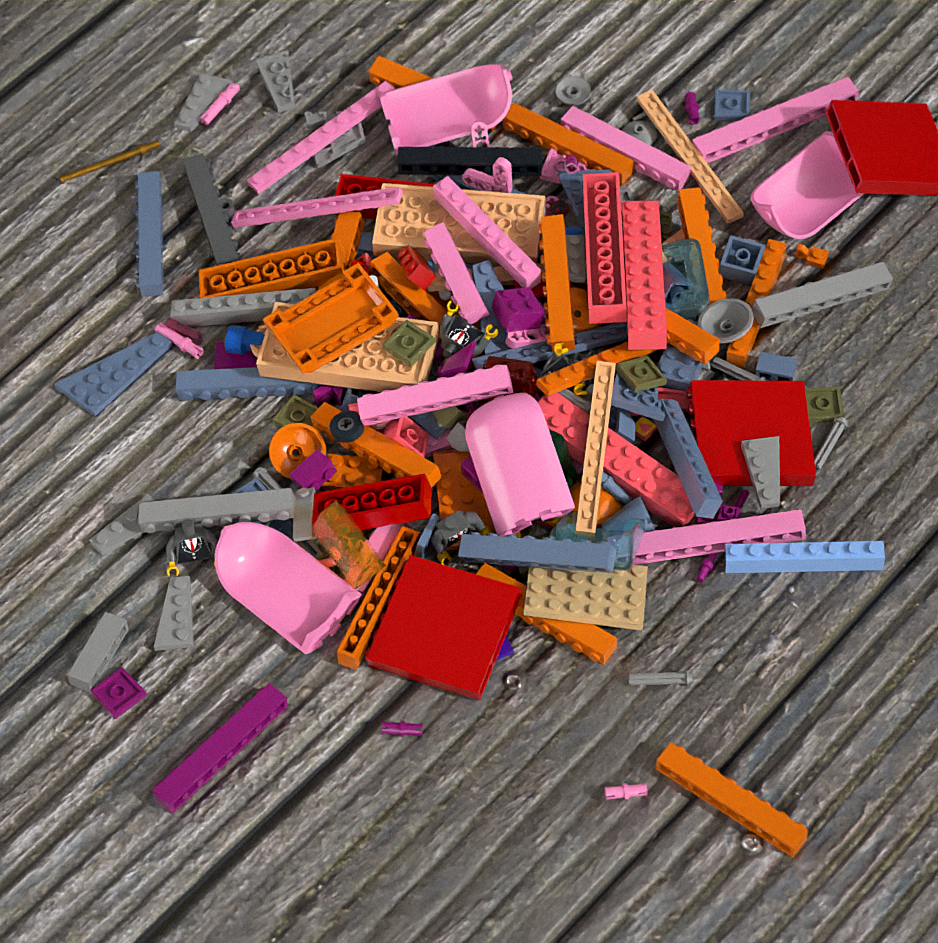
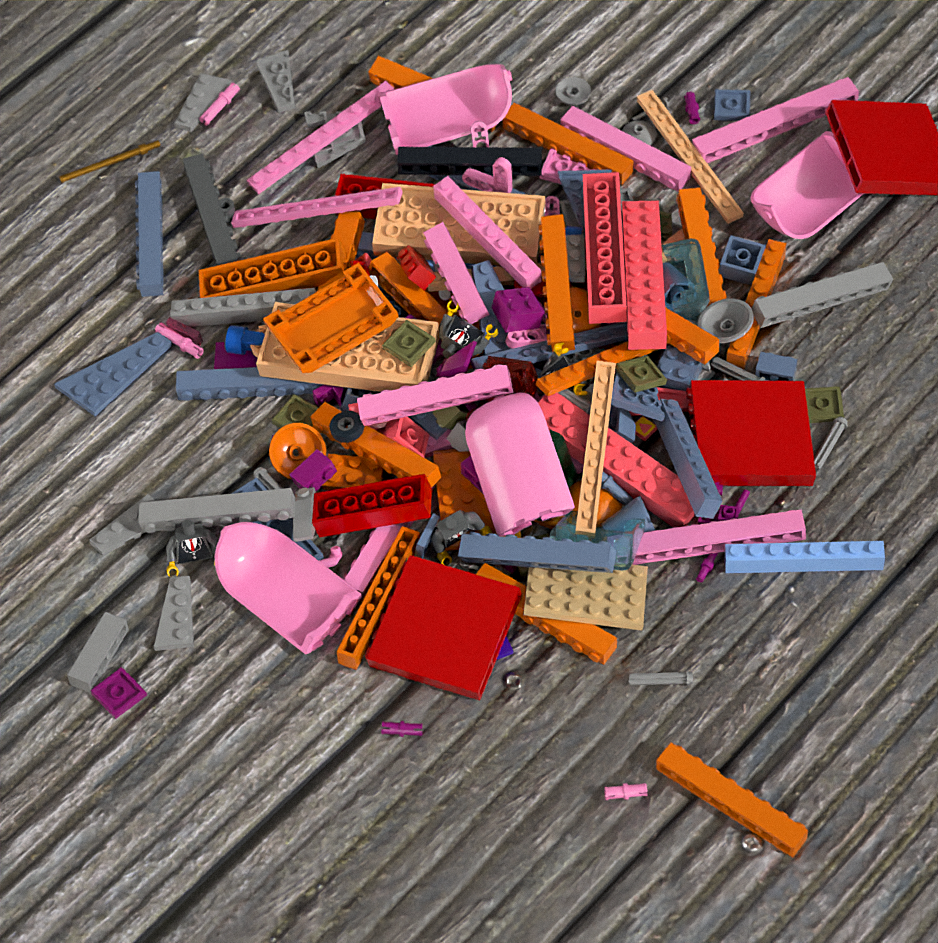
(220, 748): magenta brick -> none
(347, 545): clear yellow slope -> none
(559, 207): clear red tile -> none
(571, 164): magenta pin -> none
(764, 469): light grey wing -> none
(814, 257): orange plate -> none

